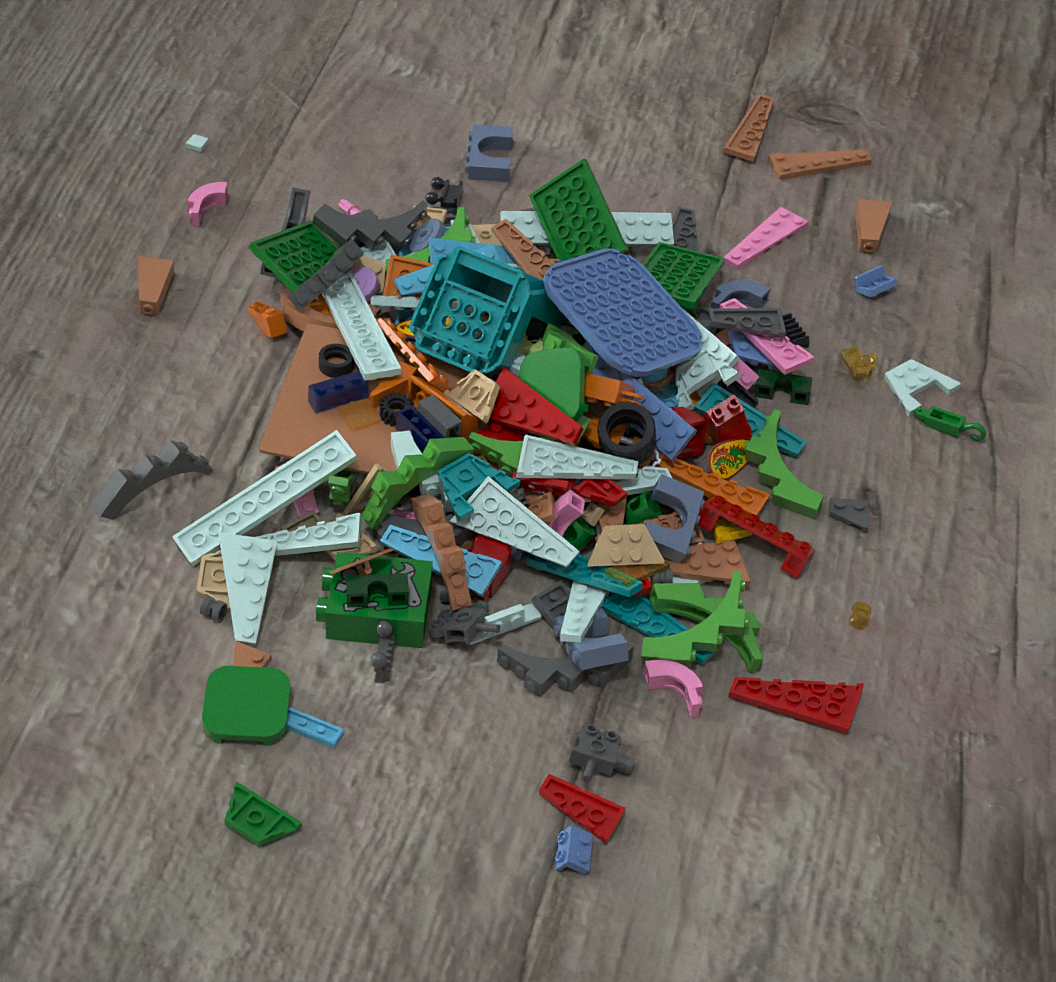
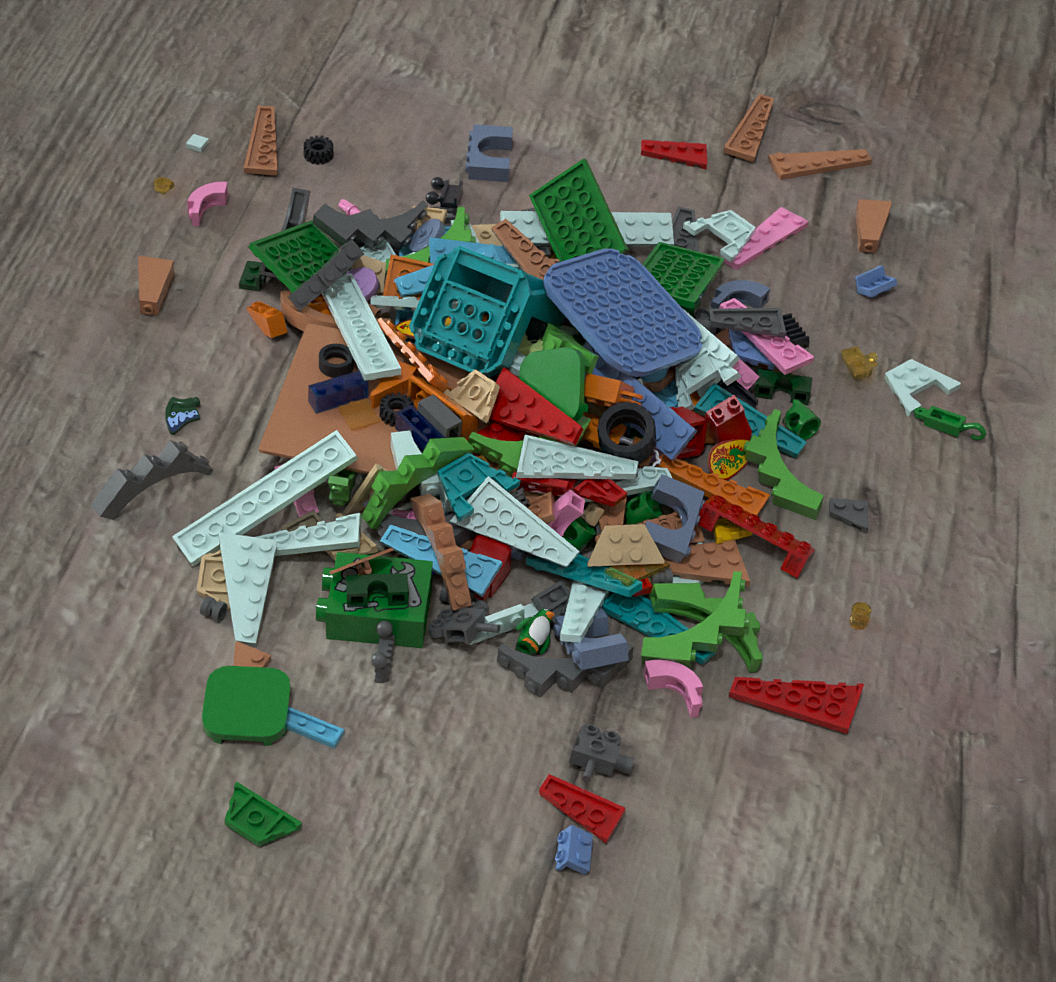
(163, 185): none -> clear yellow tile
(180, 413): none -> dark green arm
(251, 277): none -> dark green bracket
(262, 152): none -> nougat wing
(318, 150): none -> black tyre
(534, 633): none -> animal
(689, 153): none -> red wing
(728, 227): none -> light aqua wing
(801, 420): none -> green piece

